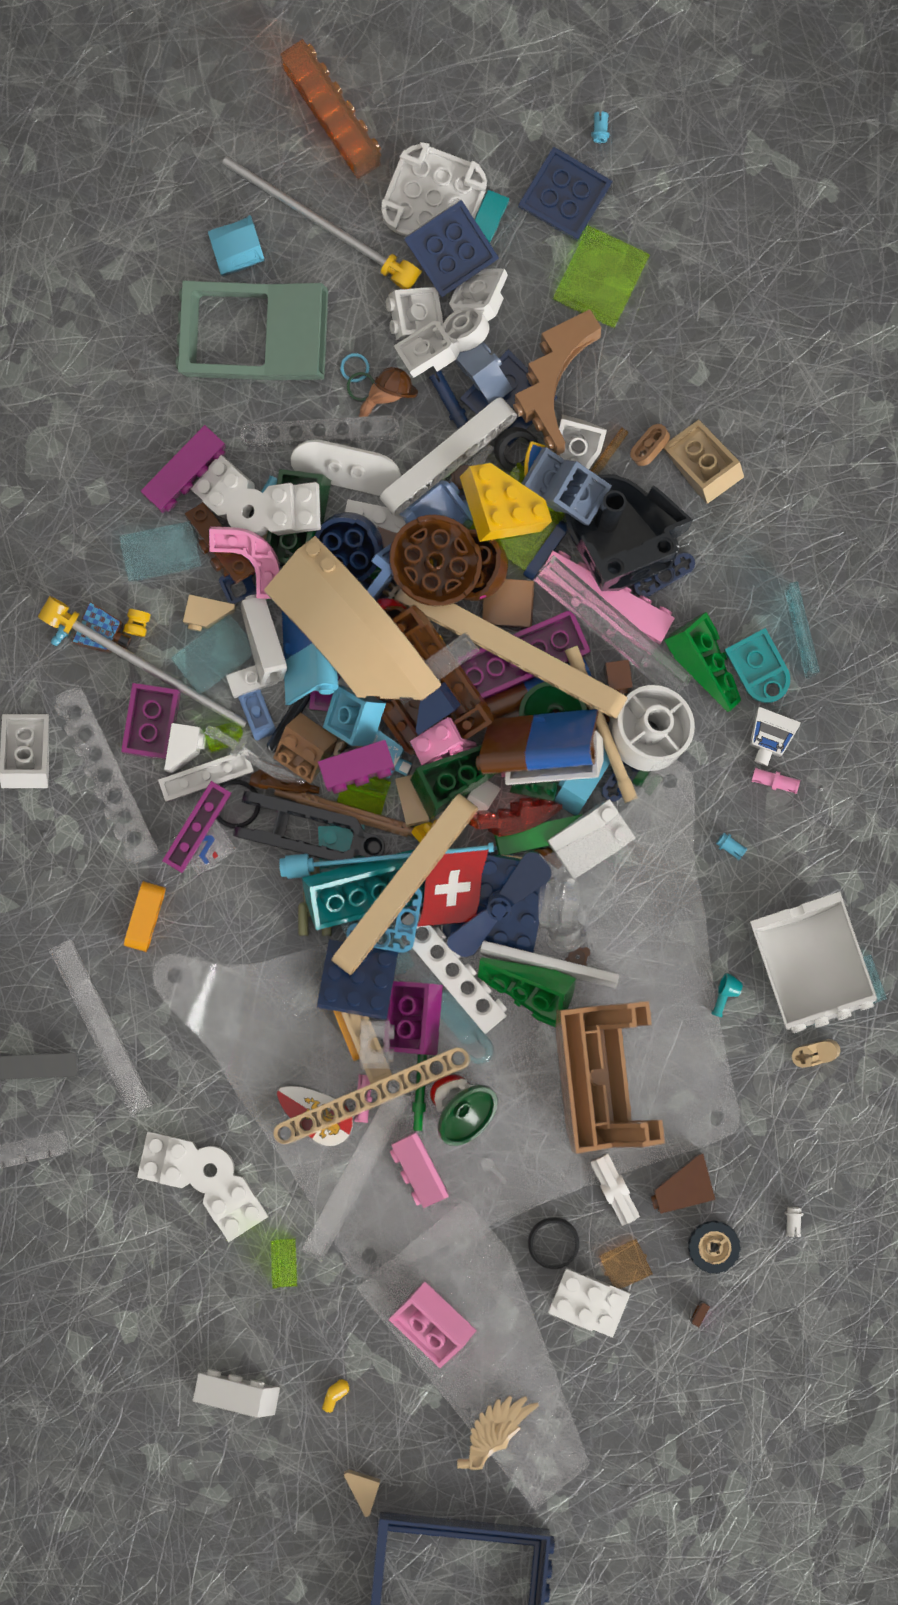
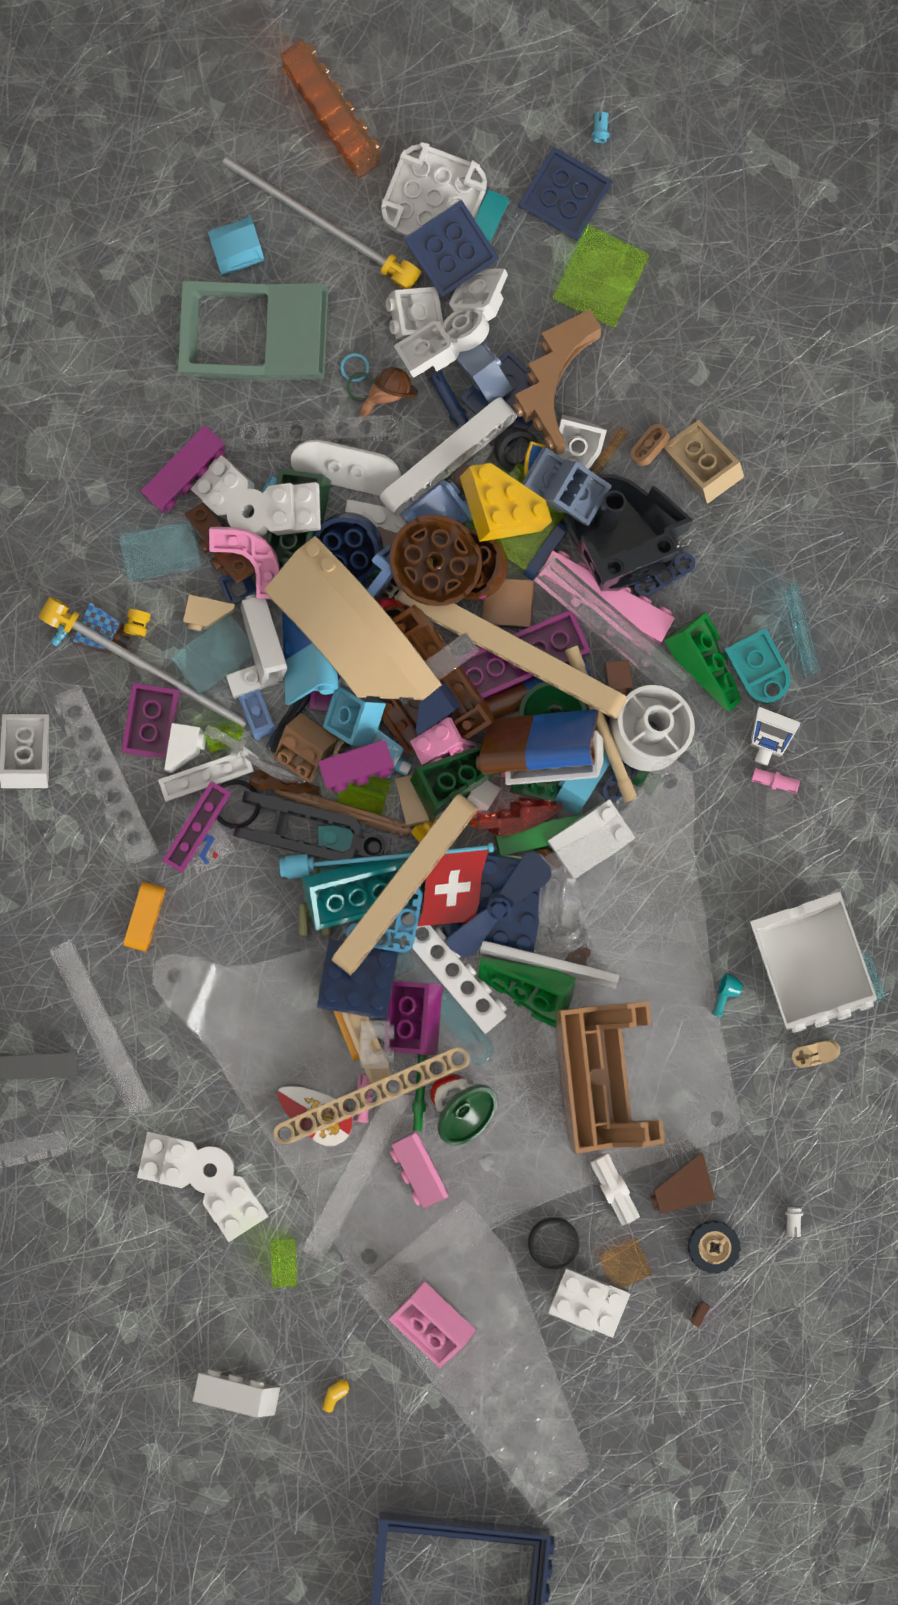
(363, 1488): tan slope -> none
(495, 1430): tan animal -> none
(731, 846): medium azure pin -> none

